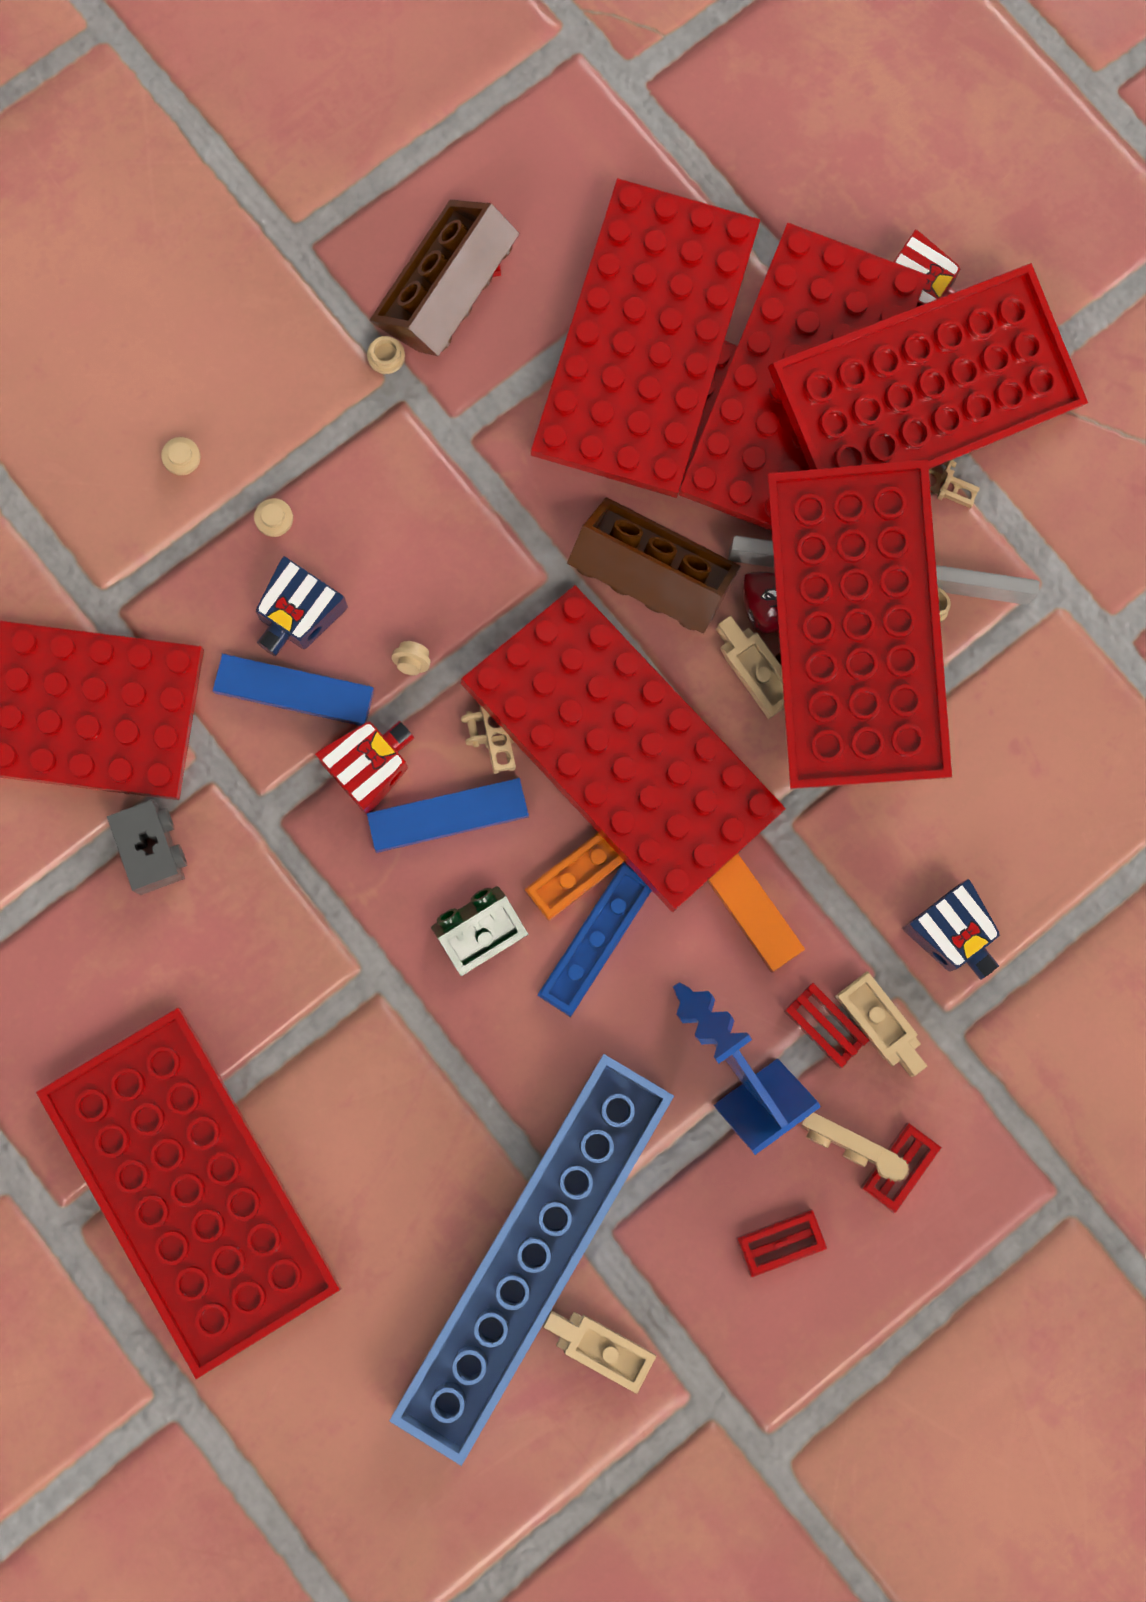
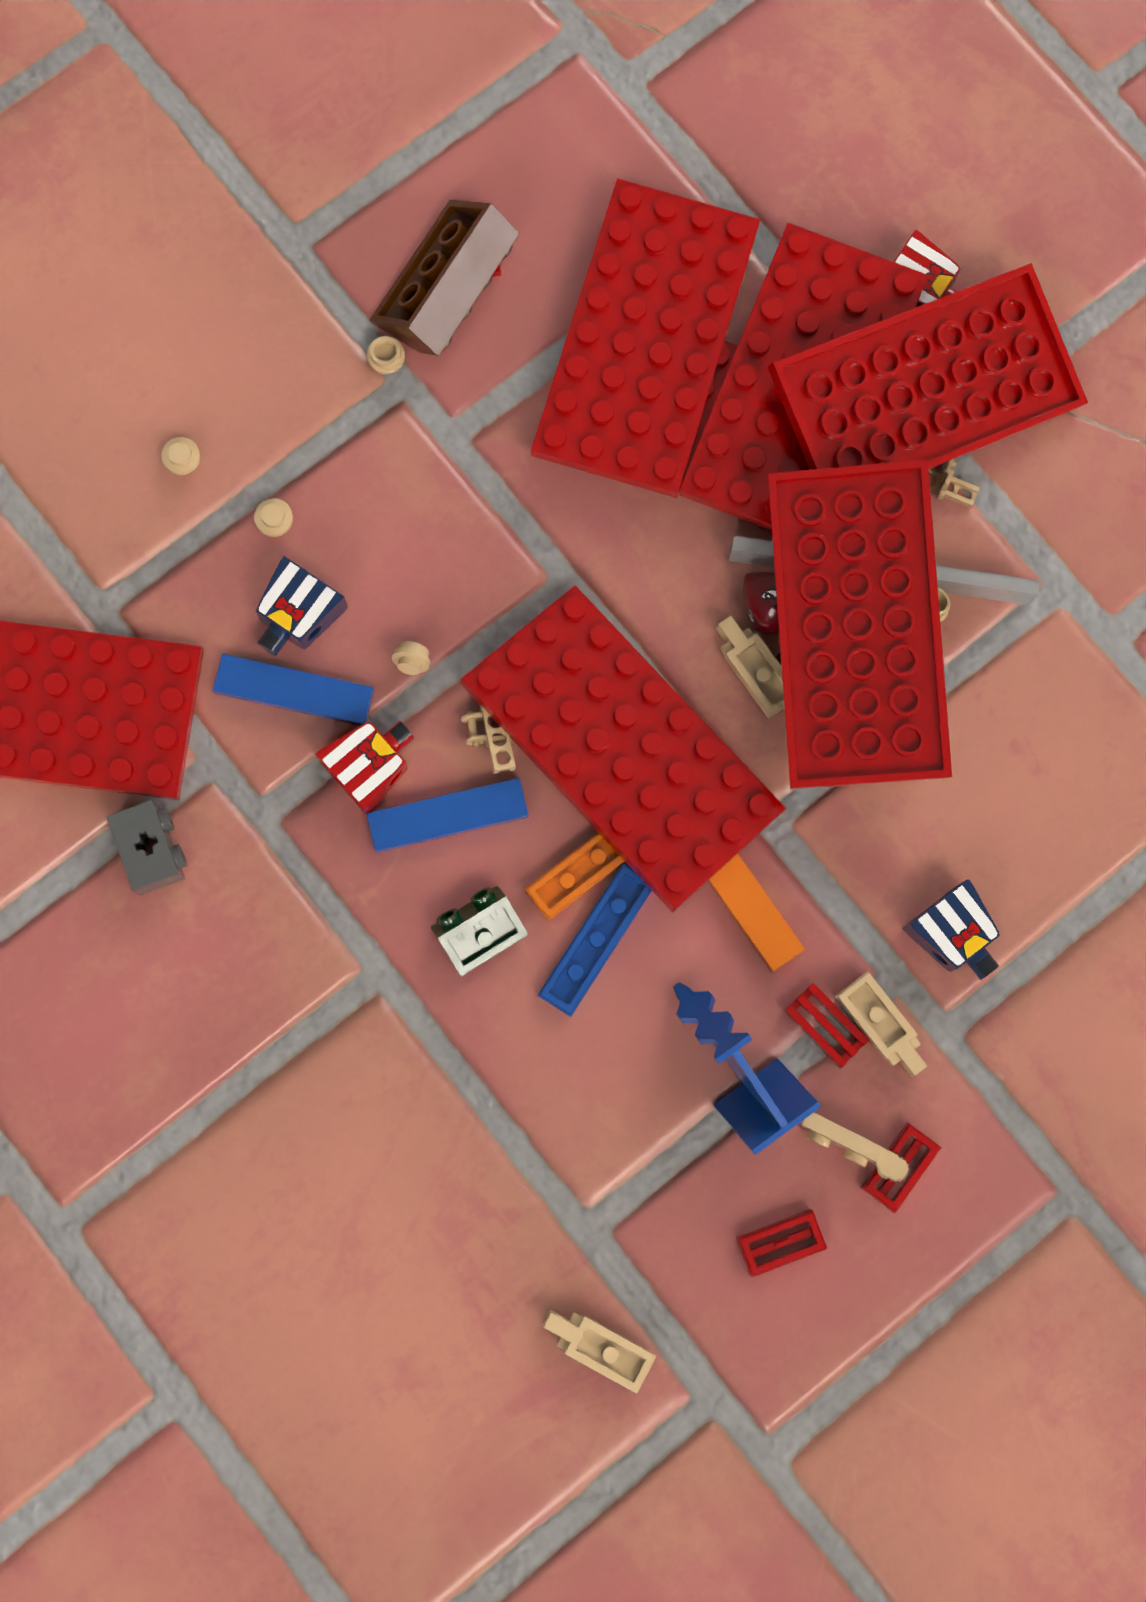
(188, 1192): red plate -> none
(531, 1260): medium blue brick -> none
(653, 565): reddish brown slope -> none

